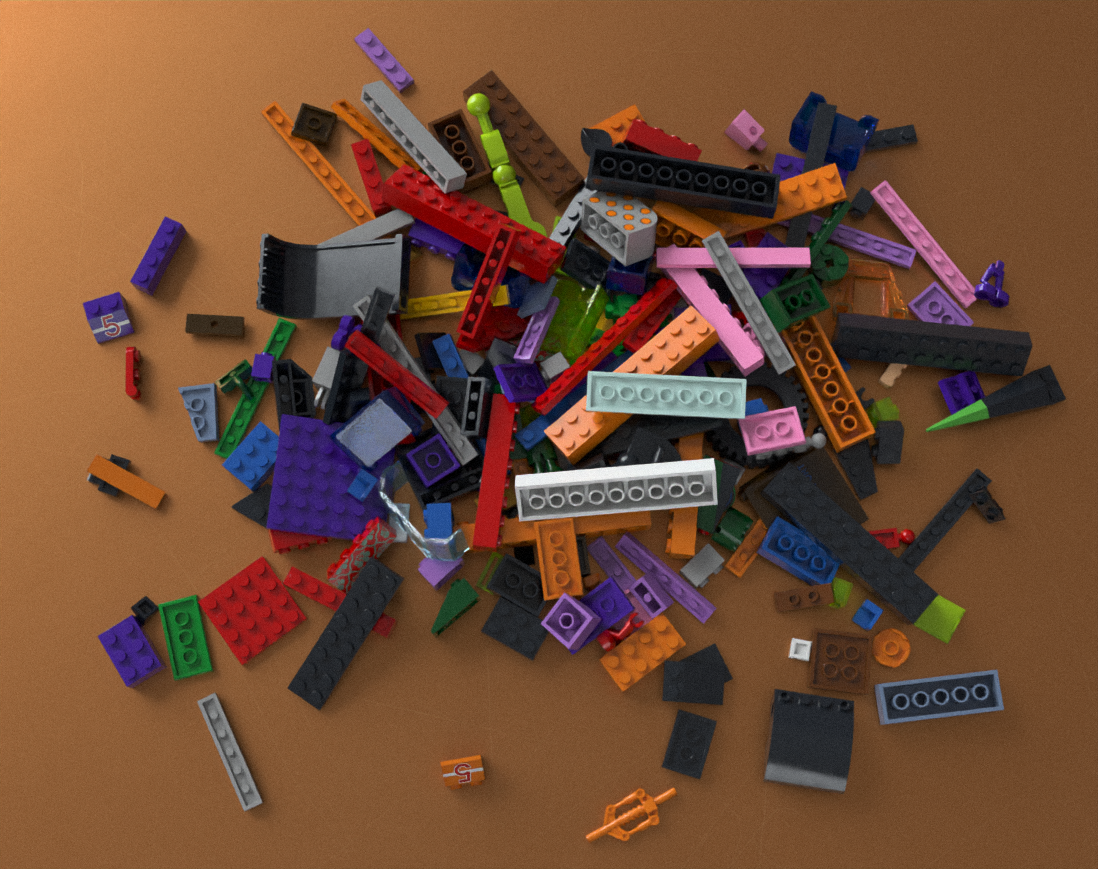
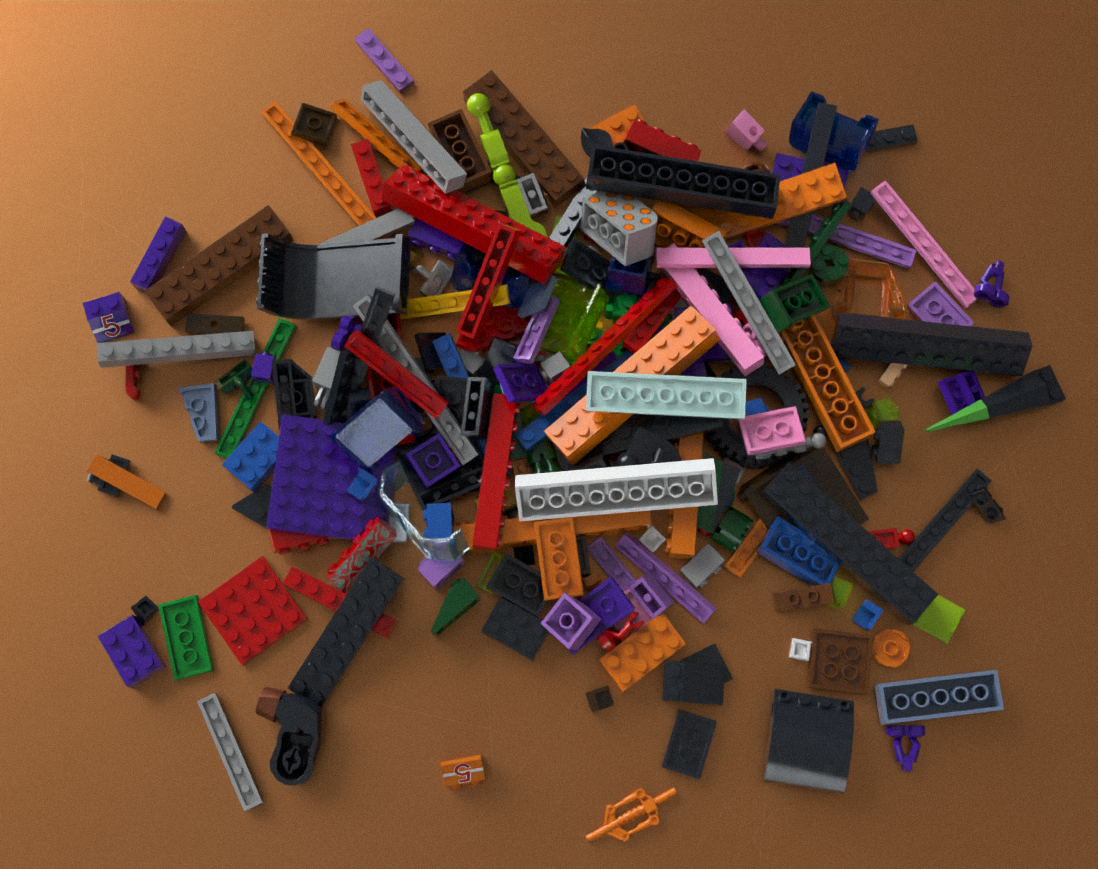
(175, 349): none -> light grey brick
(215, 267): none -> reddish brown brick
(299, 734): none -> black piece
(435, 280): none -> light grey plate
(533, 194): none -> light grey slope
(599, 699): none -> dark brown panel
(652, 539): none -> white plate
(912, 733): none -> dark purple piece

